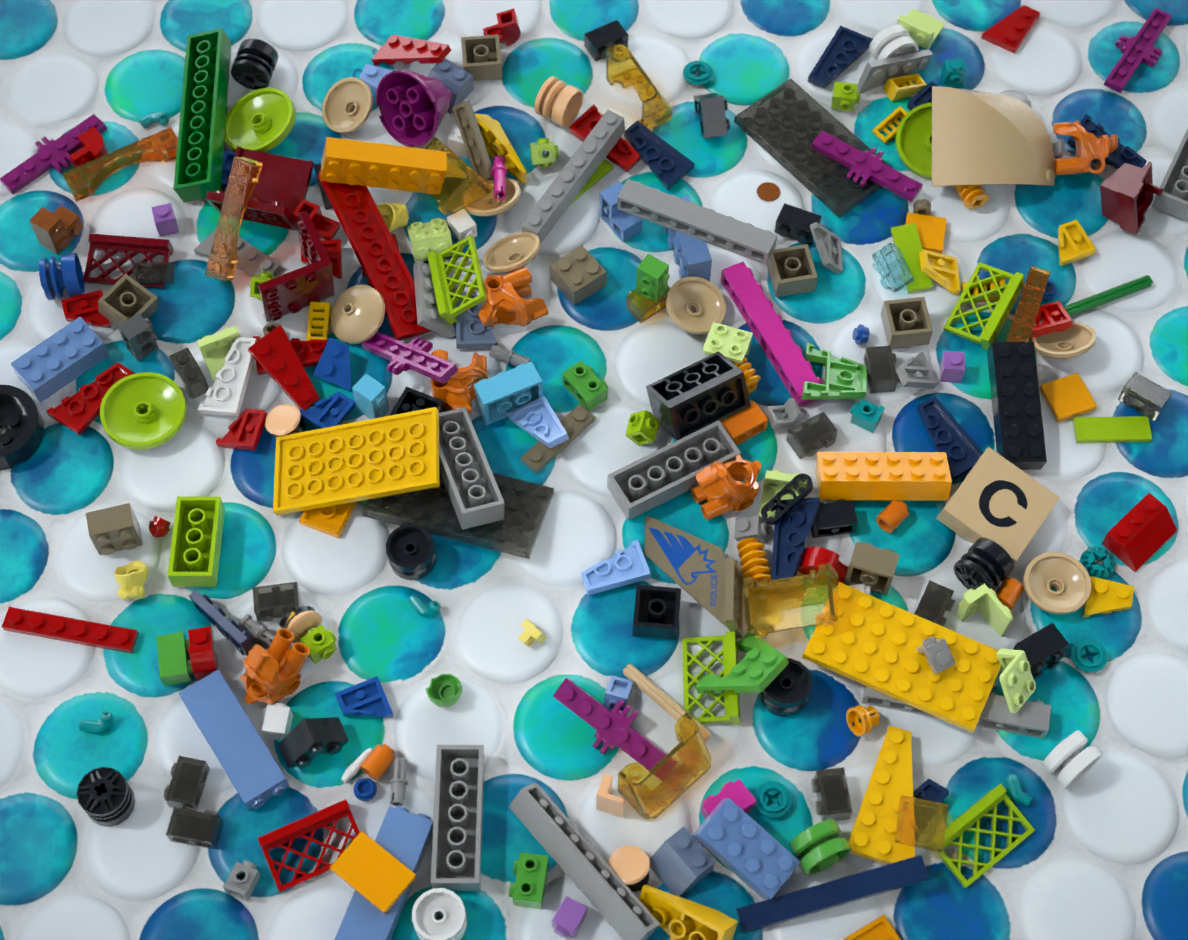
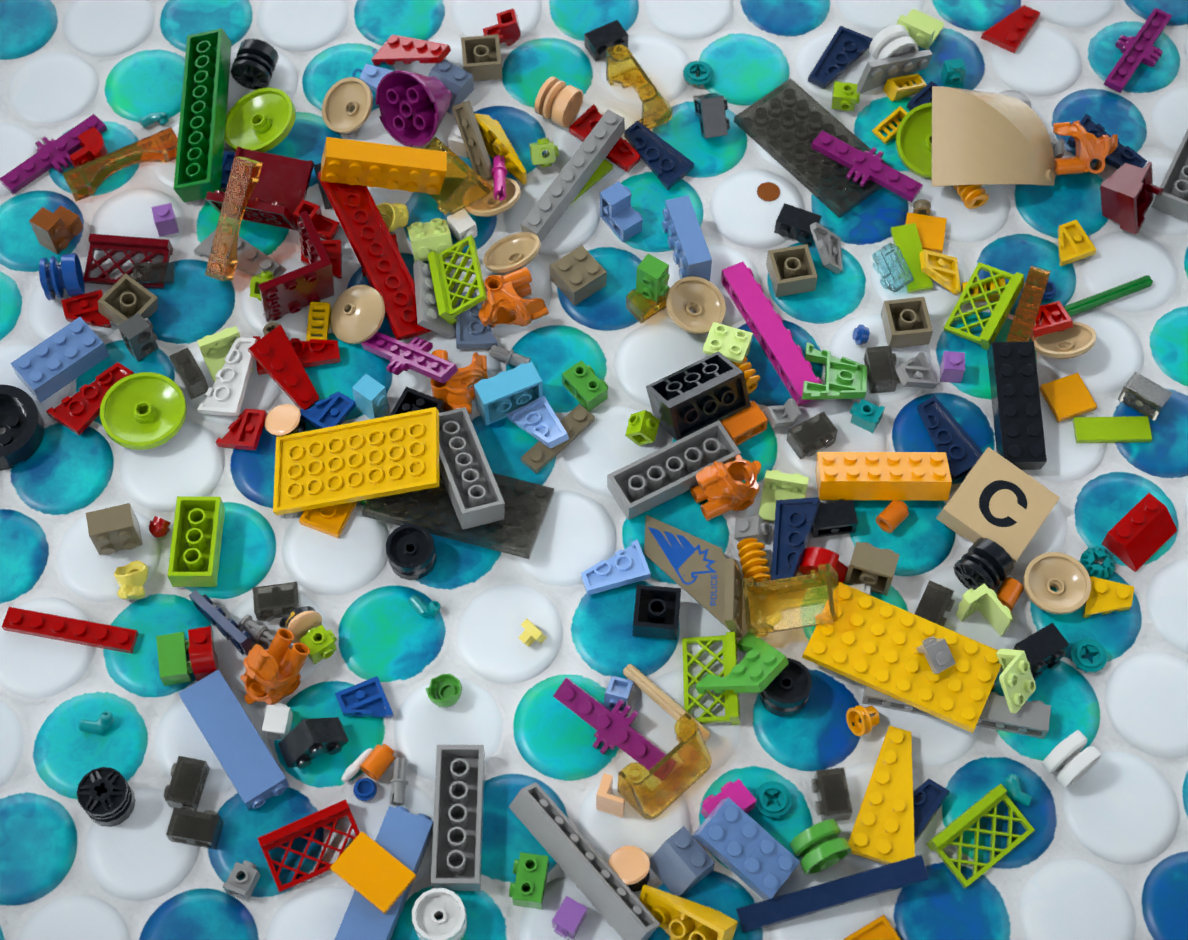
(335, 365): blue wing -> none
(697, 221): light grey brick -> none
(794, 483): black beam -> none
(921, 823): clear yellow tile -> none

